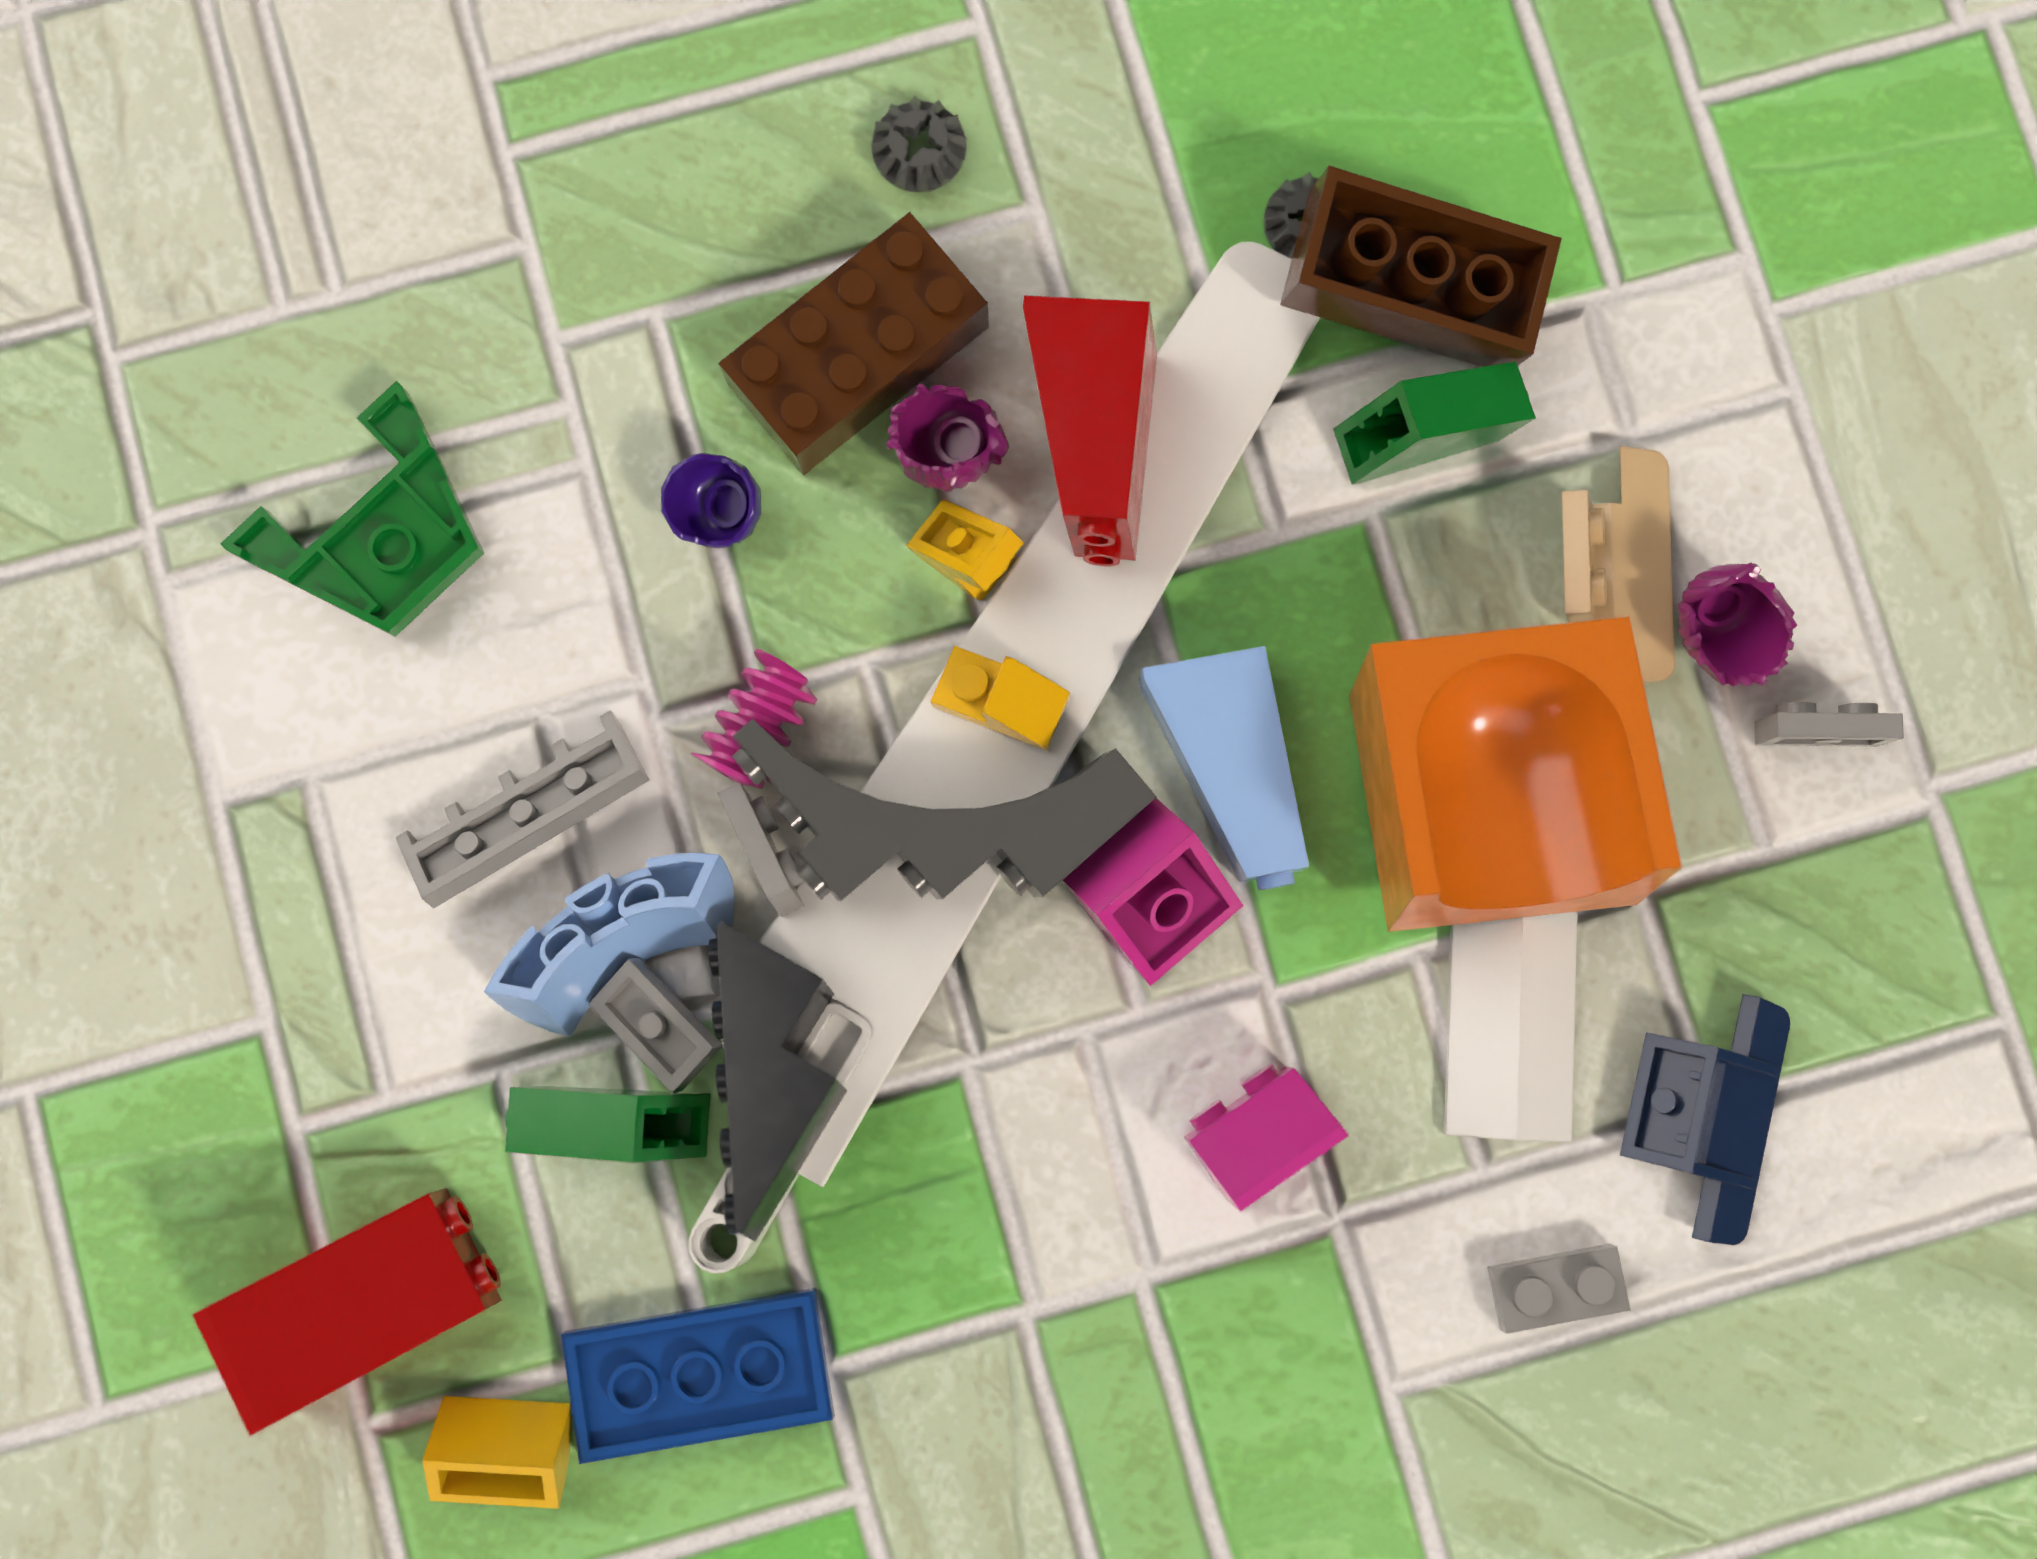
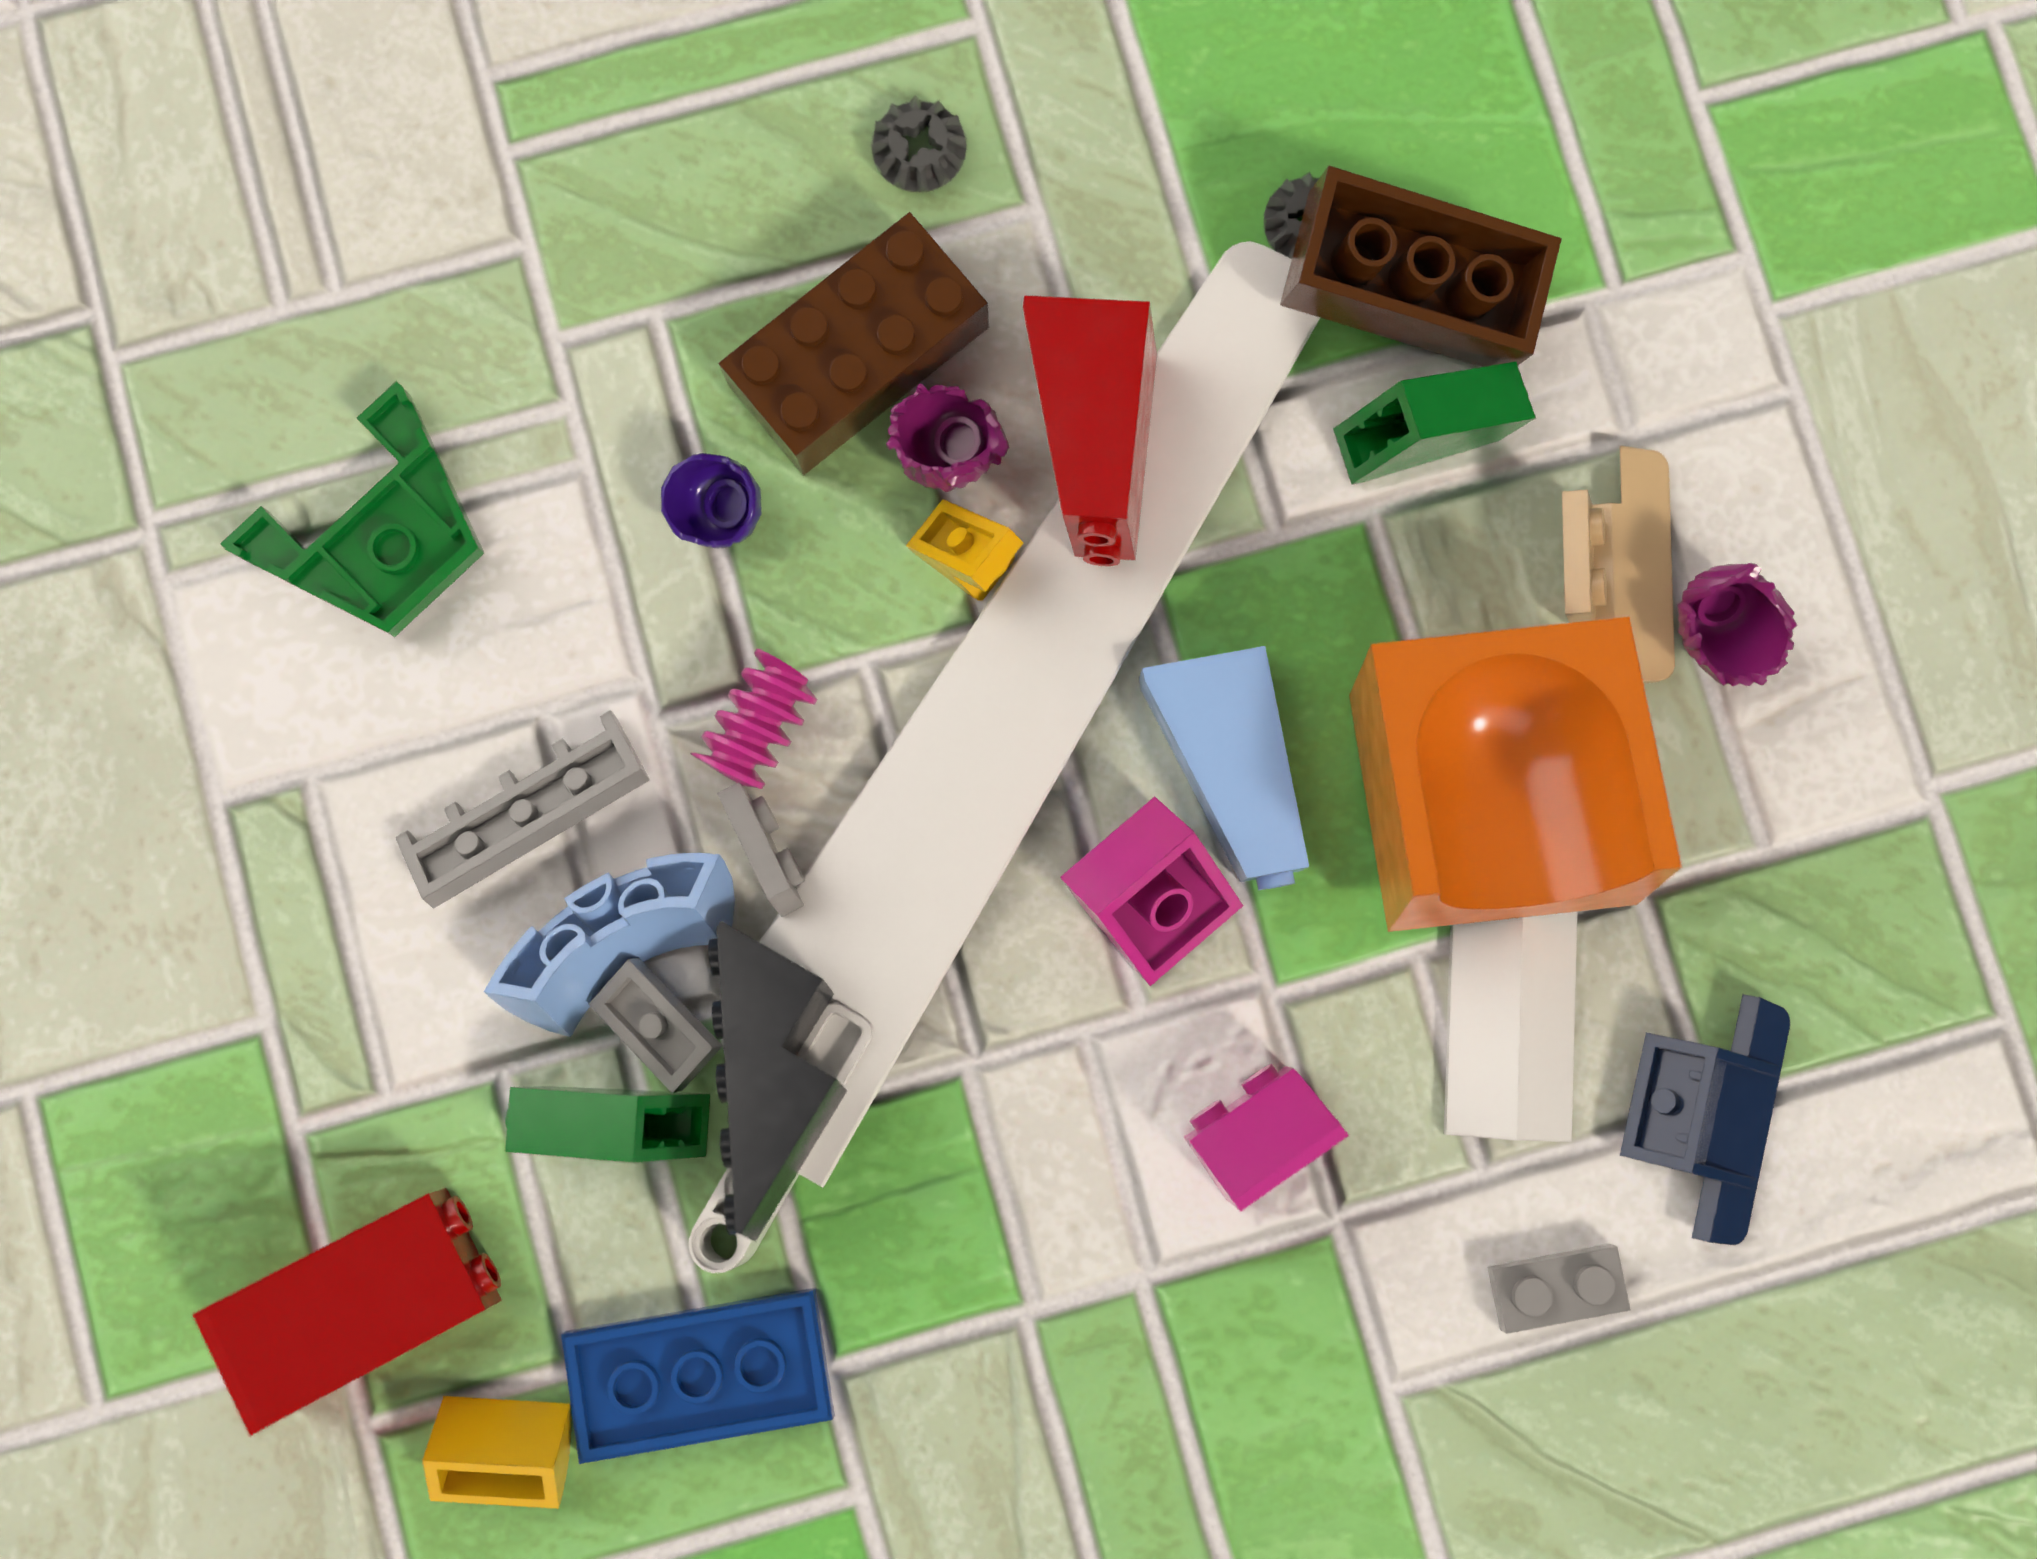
(857, 834): dark grey arch -> none
(1001, 697): yellow slope -> none
(1852, 726): light grey plate -> none

